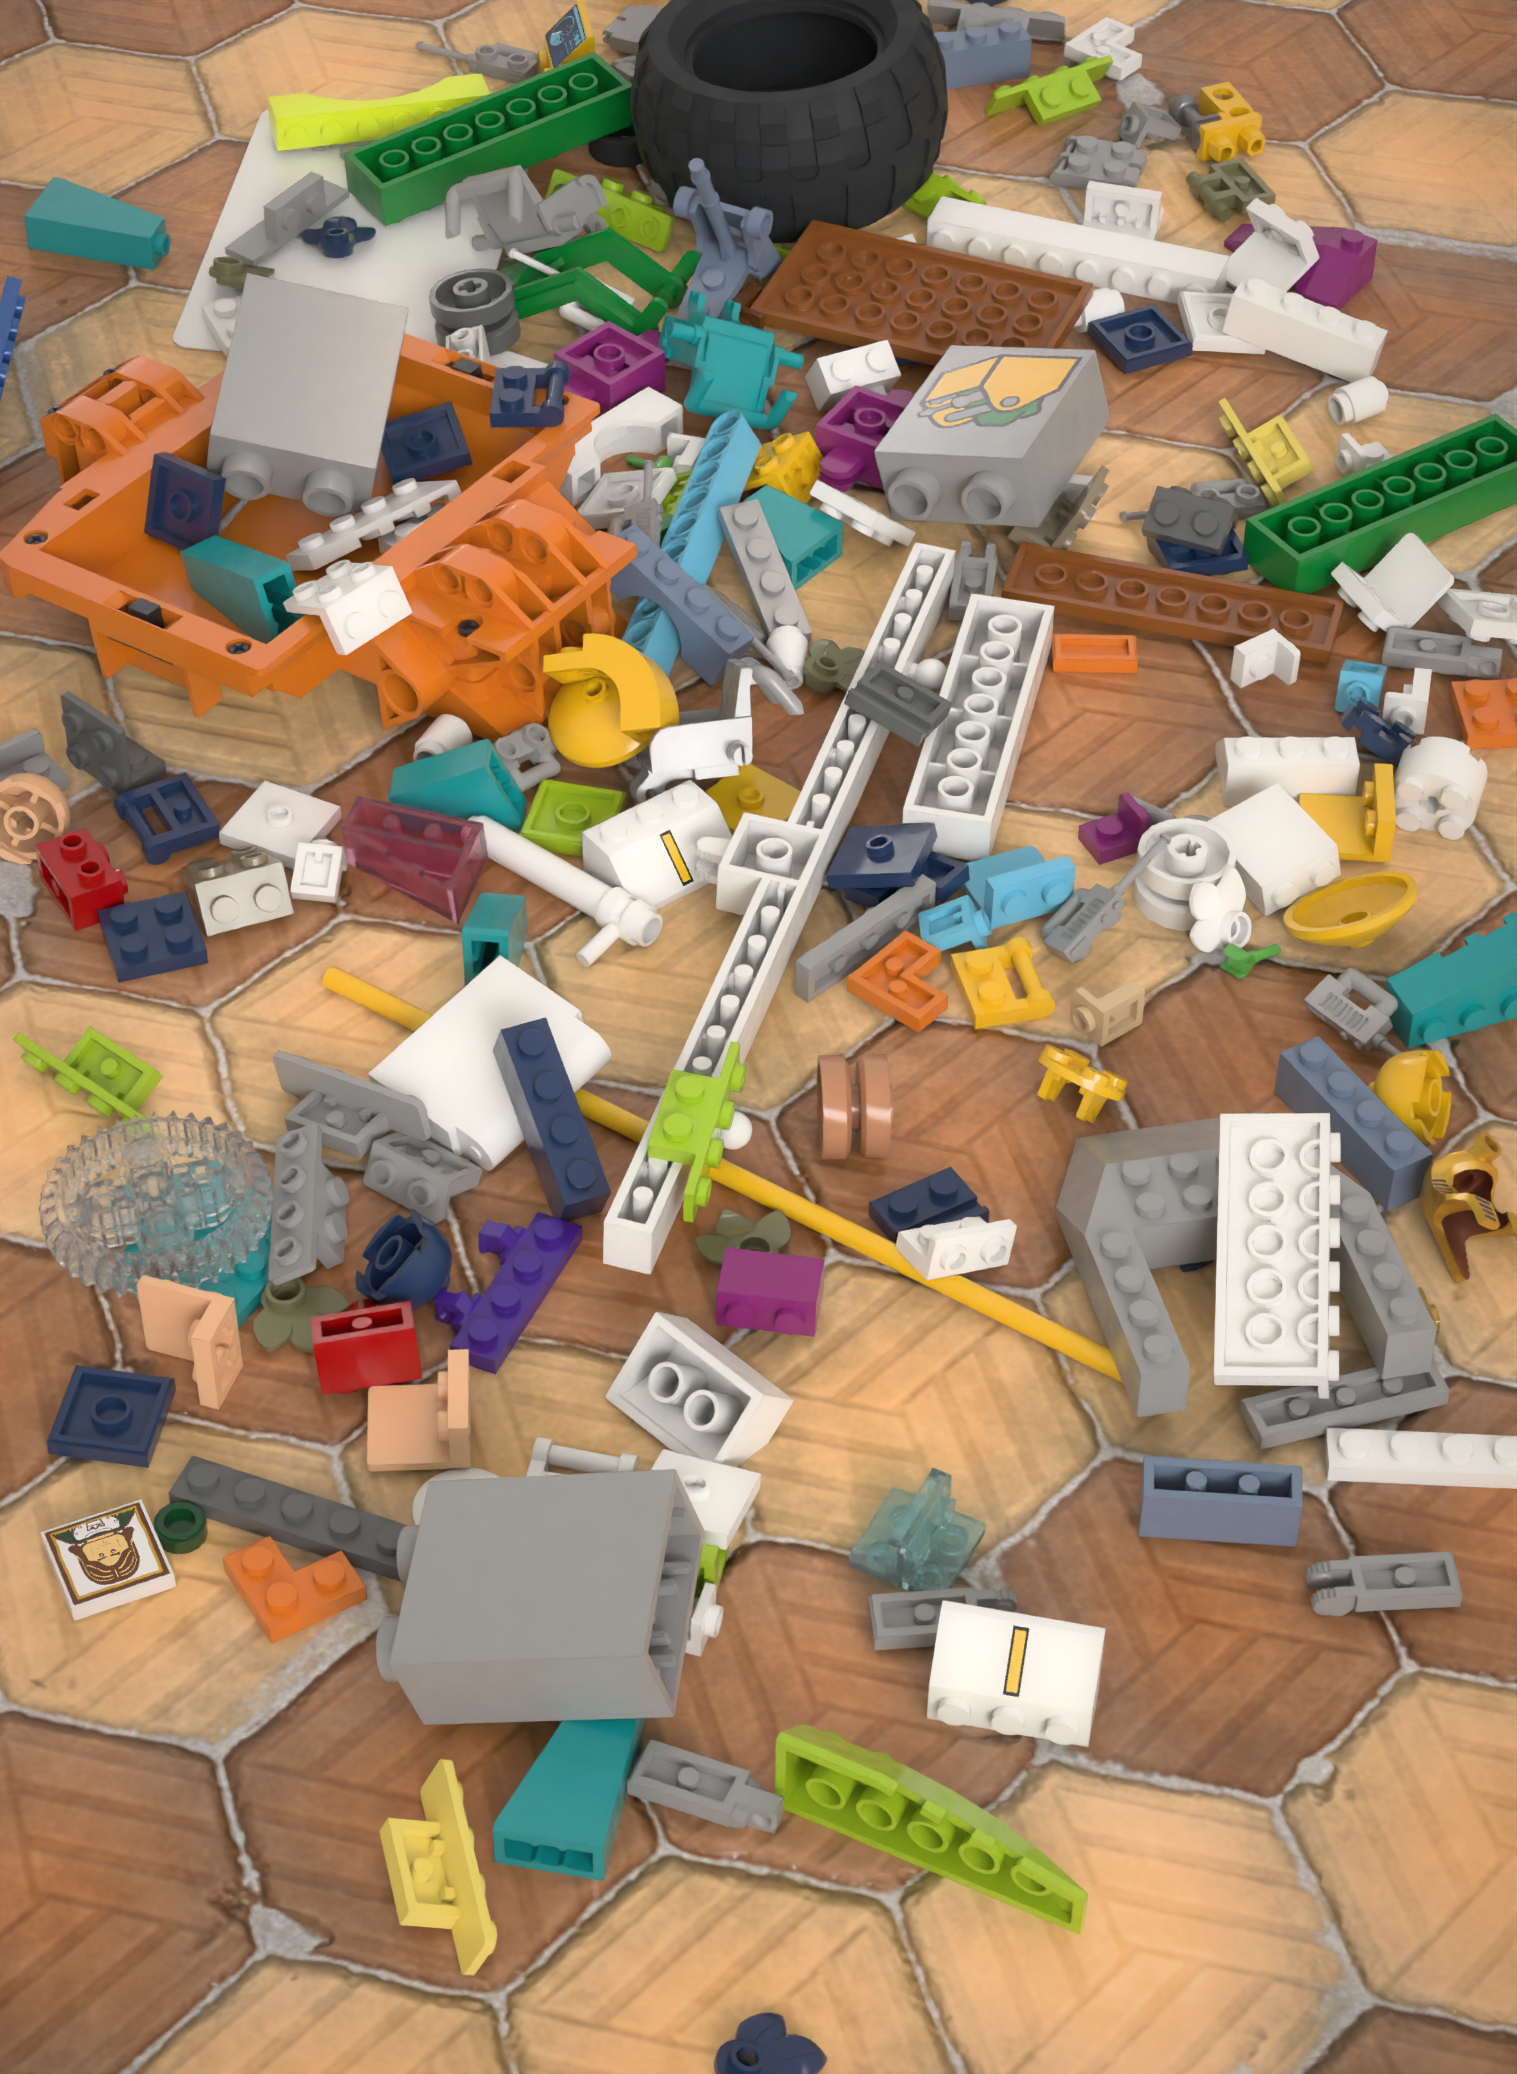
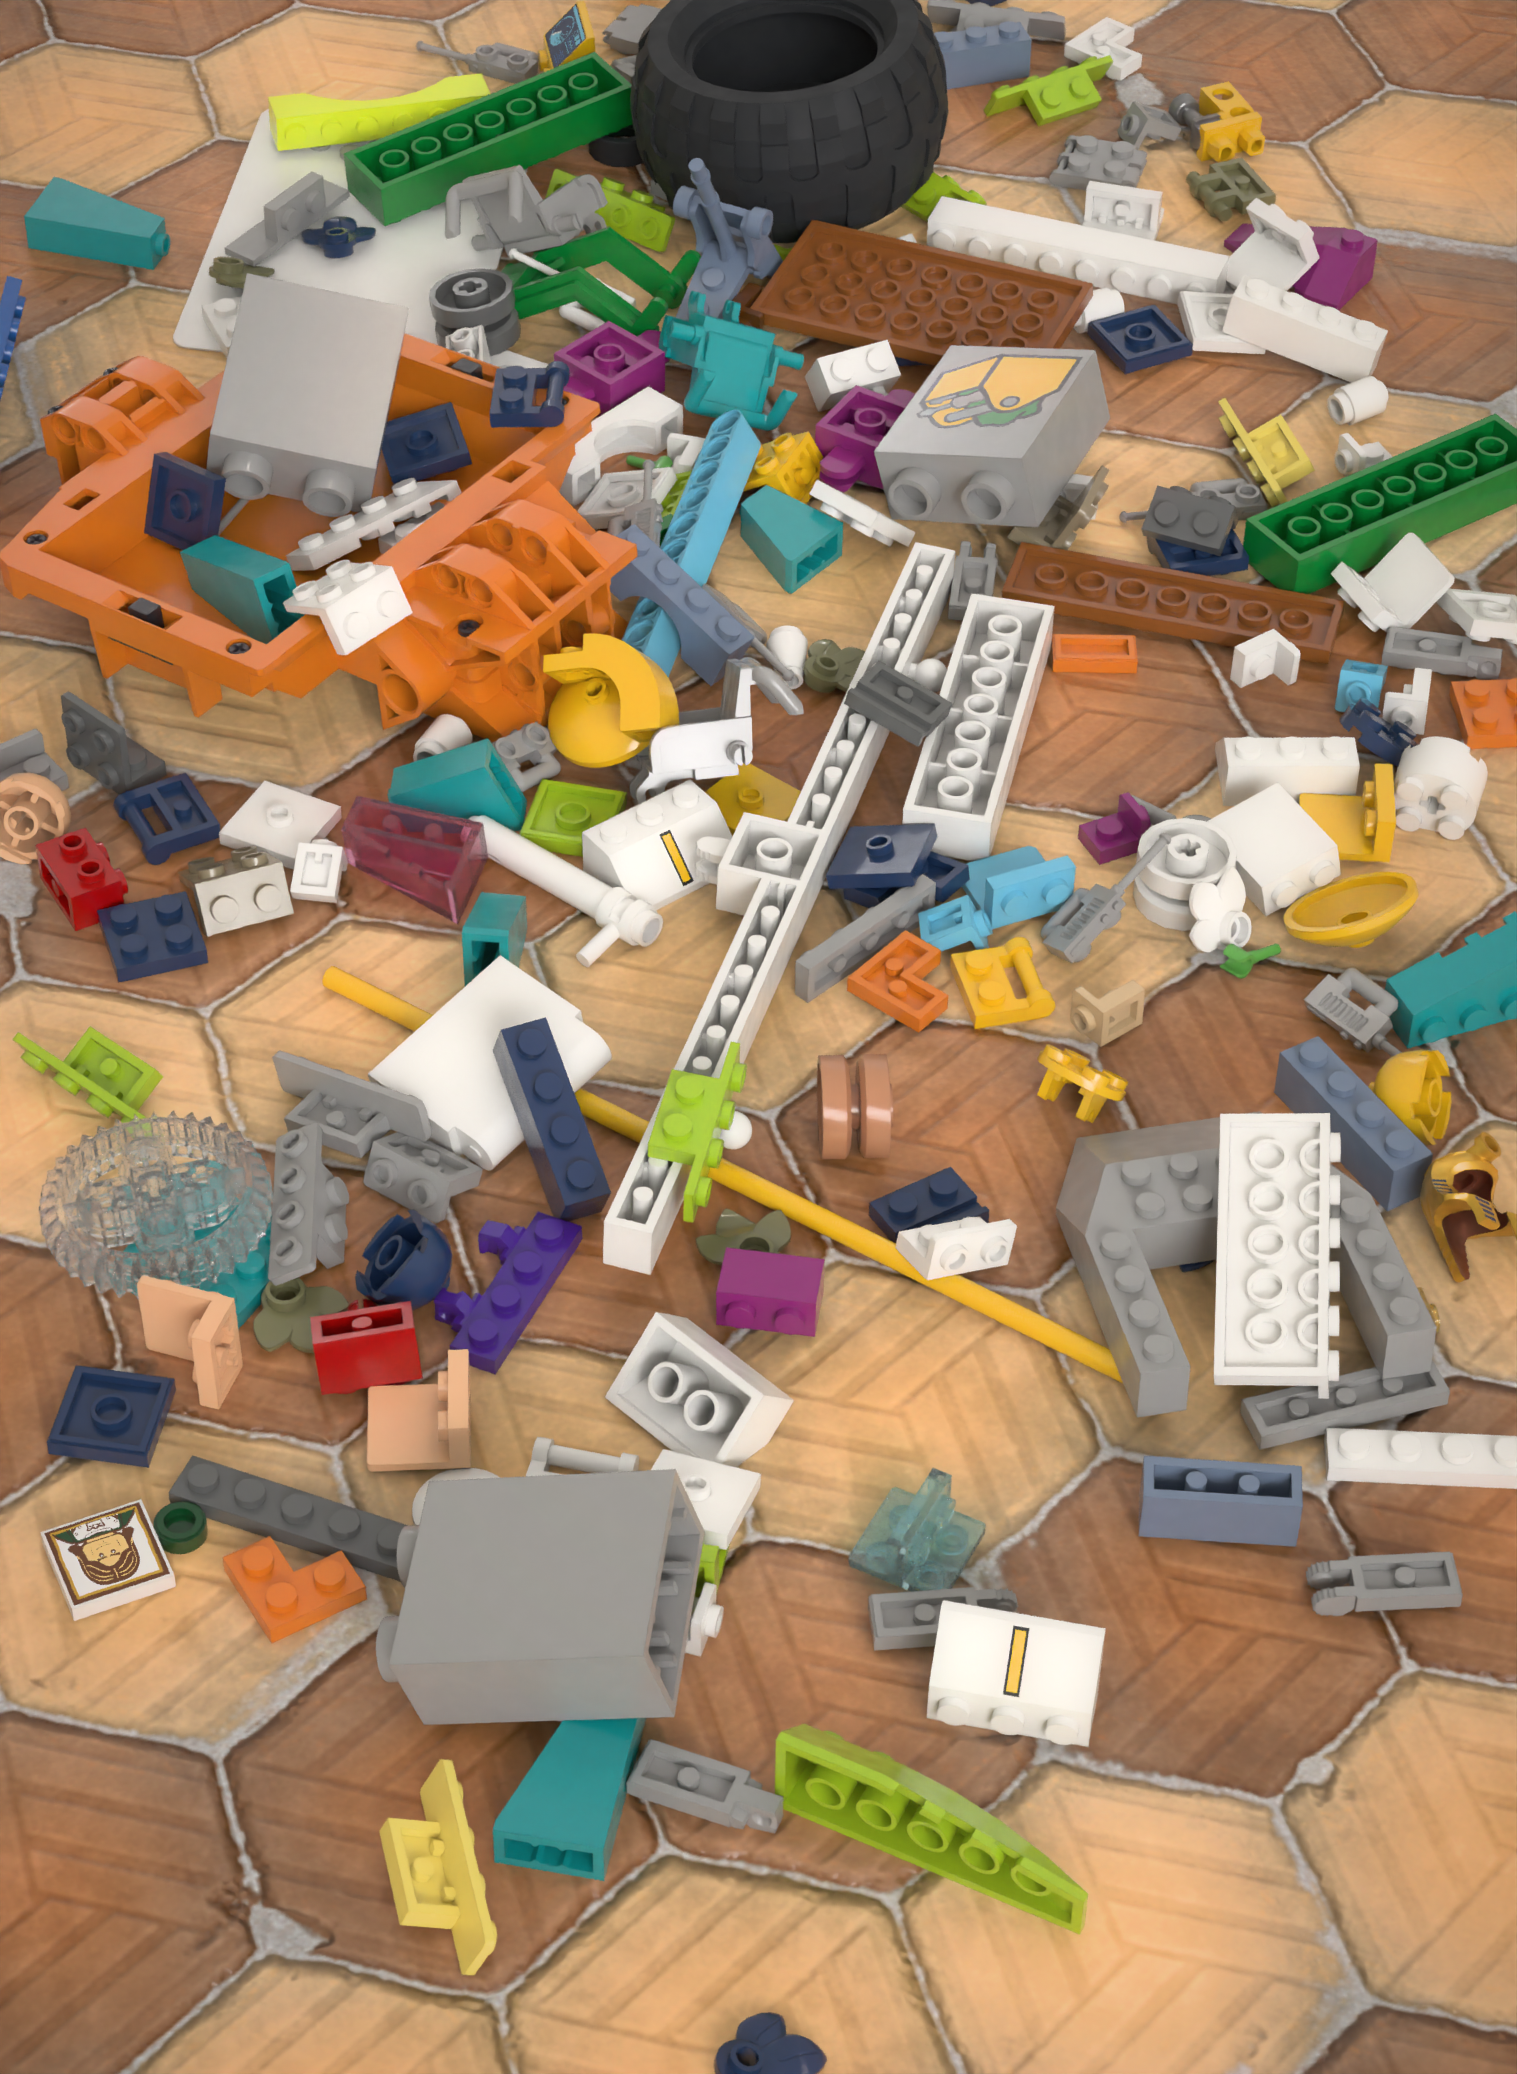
(762, 567): light grey plate -> none

